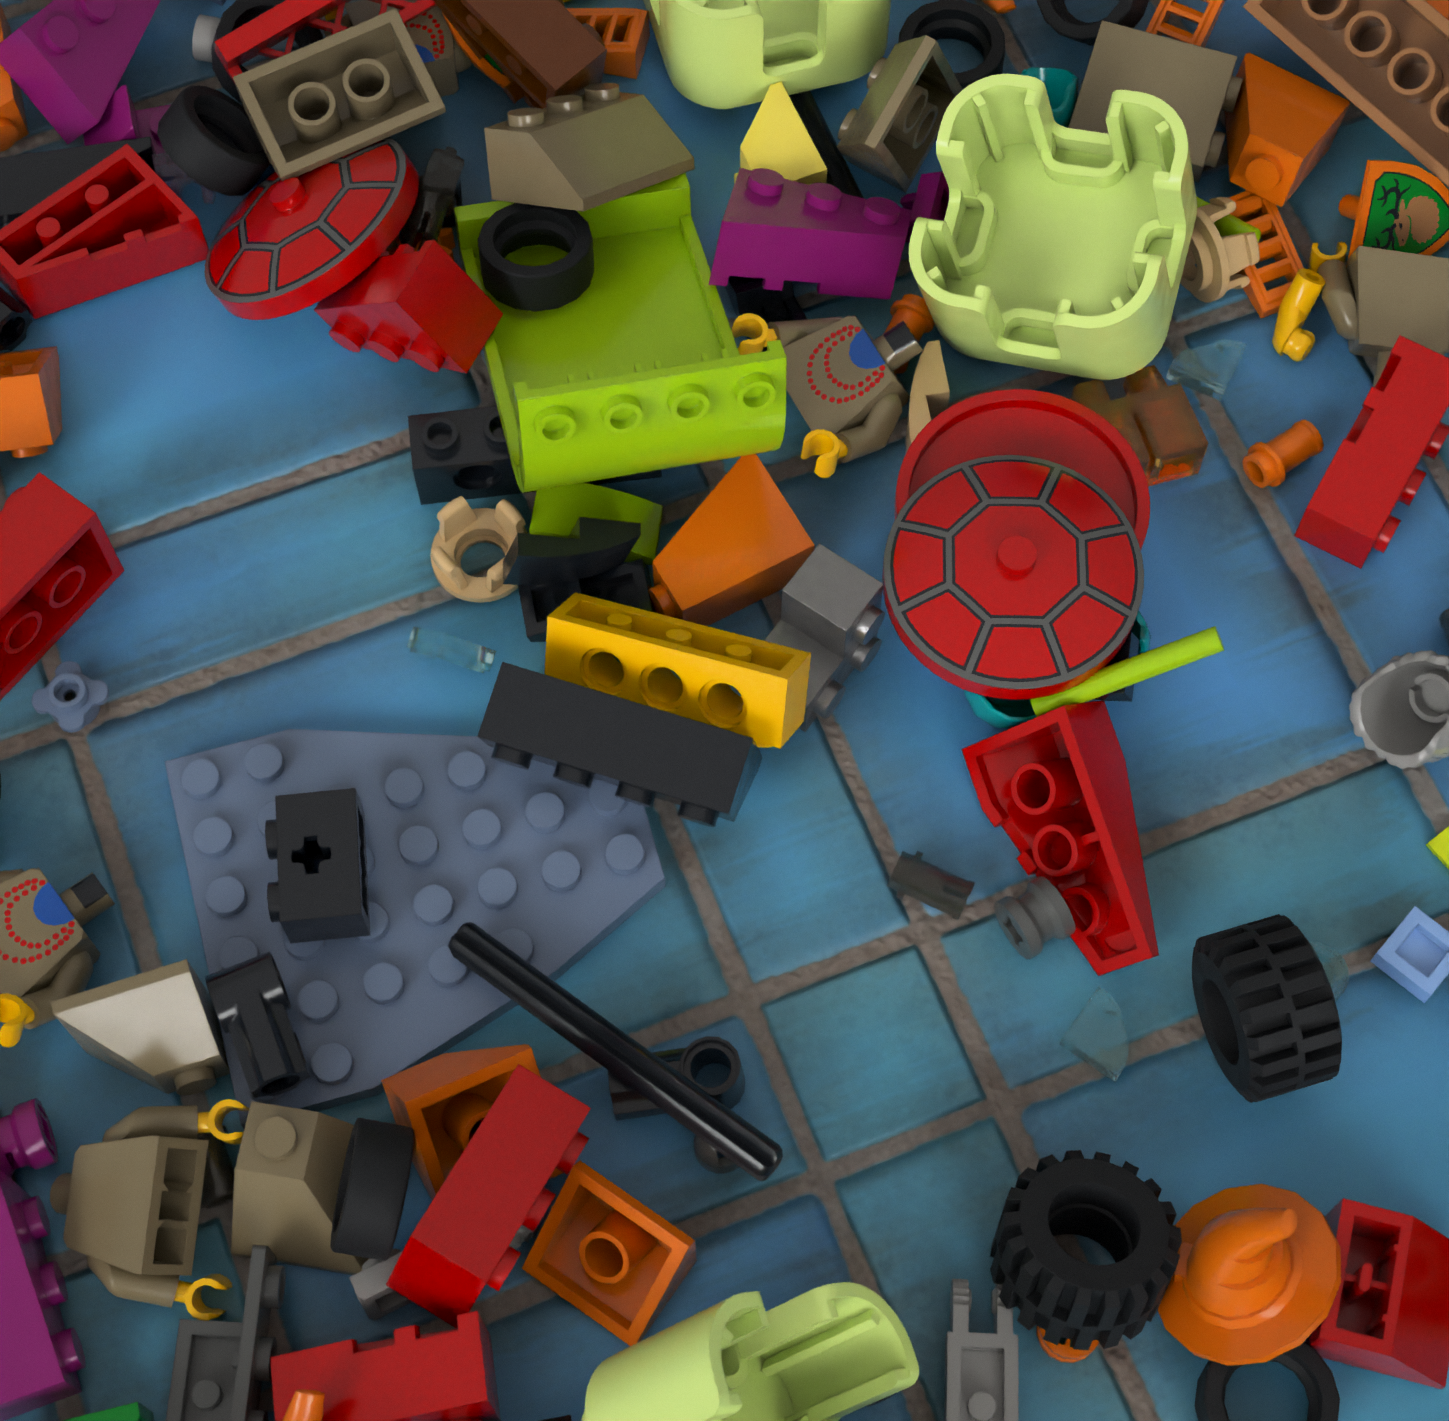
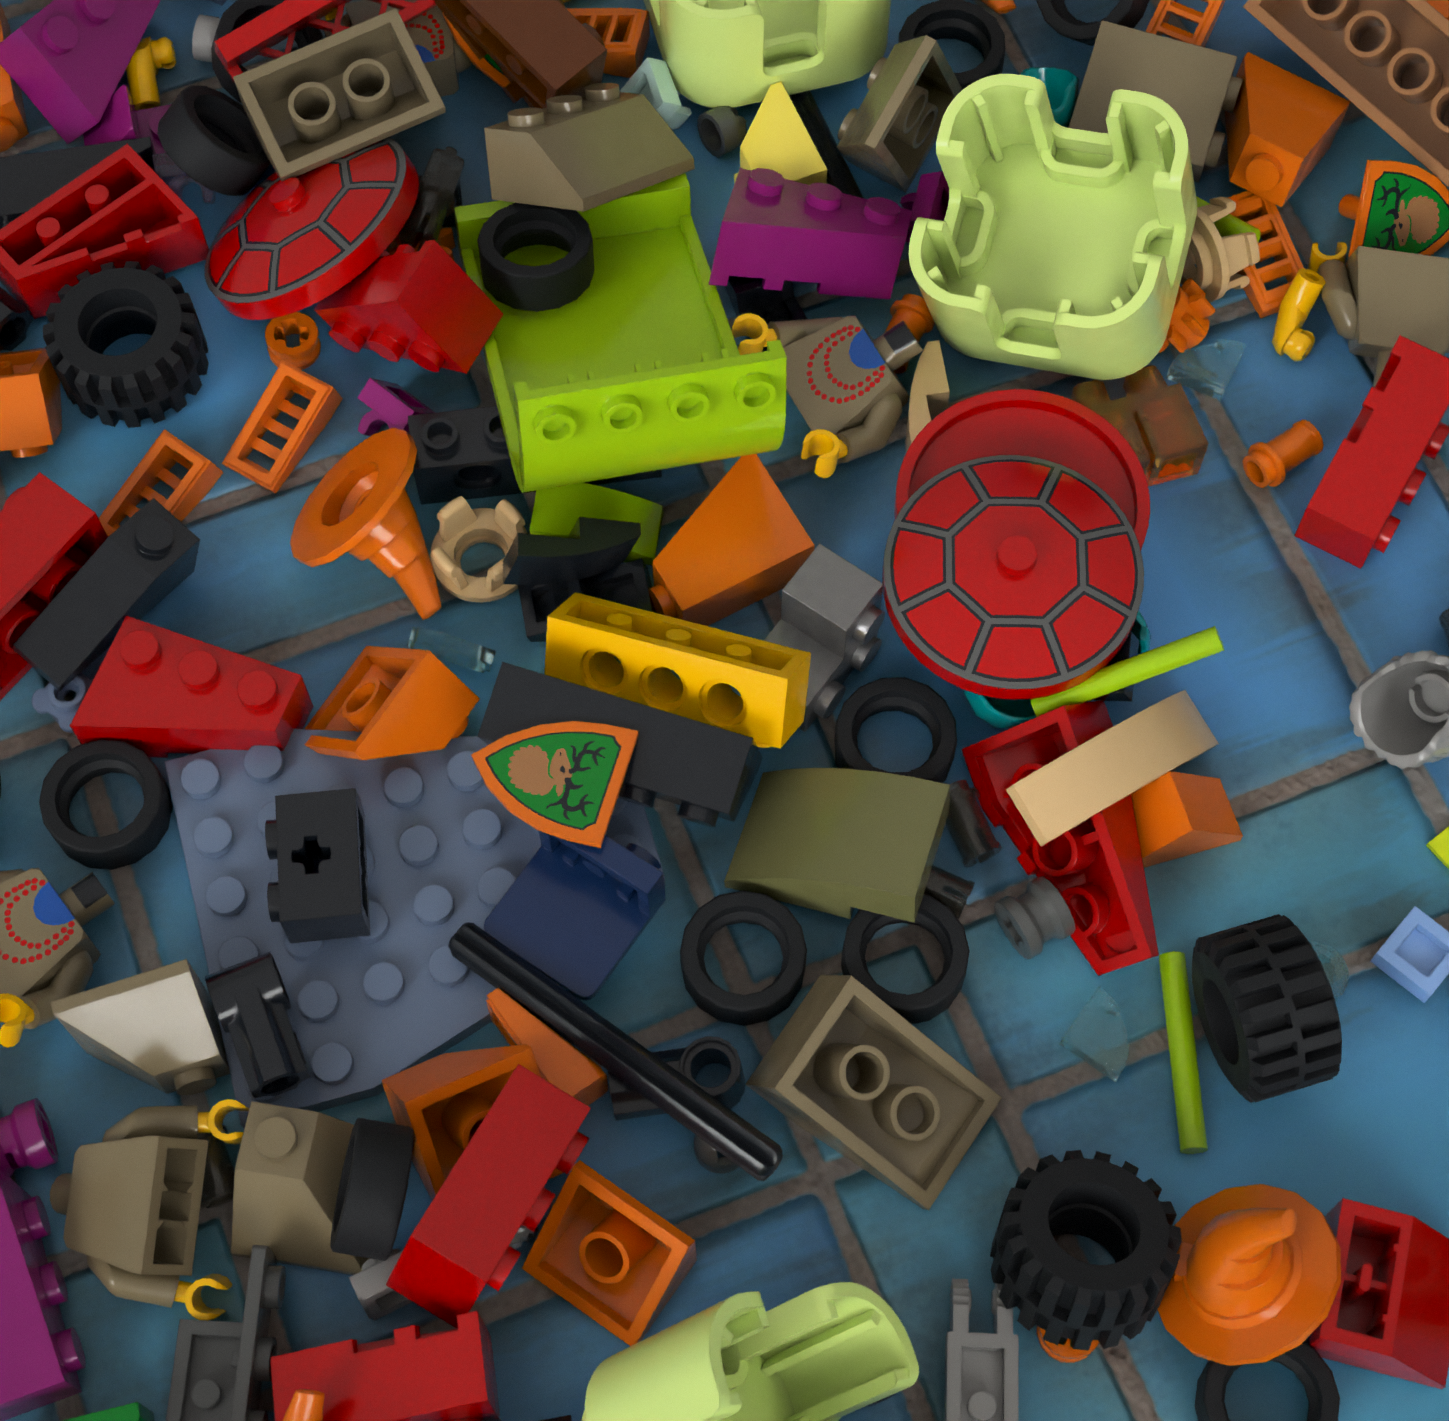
(80, 767): none -> black tyre
(115, 306): none -> black tyre
(121, 578): none -> black slope
(144, 67): none -> yellow arm
(154, 467): none -> orange slope
(188, 696): none -> red wedge
(275, 399): none -> orange slope
(298, 356): none -> orange bush
(368, 513): none -> orange piece
(389, 405): none -> magenta tile
(397, 701): none -> orange slope
(555, 1057): none -> orange slope
(560, 776): none -> shield
(579, 910): none -> dark blue bracket
(658, 87): none -> light aqua tile
(721, 130): none -> dark grey hinge
(750, 909): none -> black tyre
(841, 840): none -> olive slope
(874, 1088): none -> dark tan slope
(904, 696): none -> black tyre
(950, 934): none -> black tyre
(969, 826): none -> clear smoke pin
(1111, 766): none -> tan slope
(1182, 817): none -> orange slope
(1182, 1053): none -> lime bar
(1189, 318): none -> orange gear

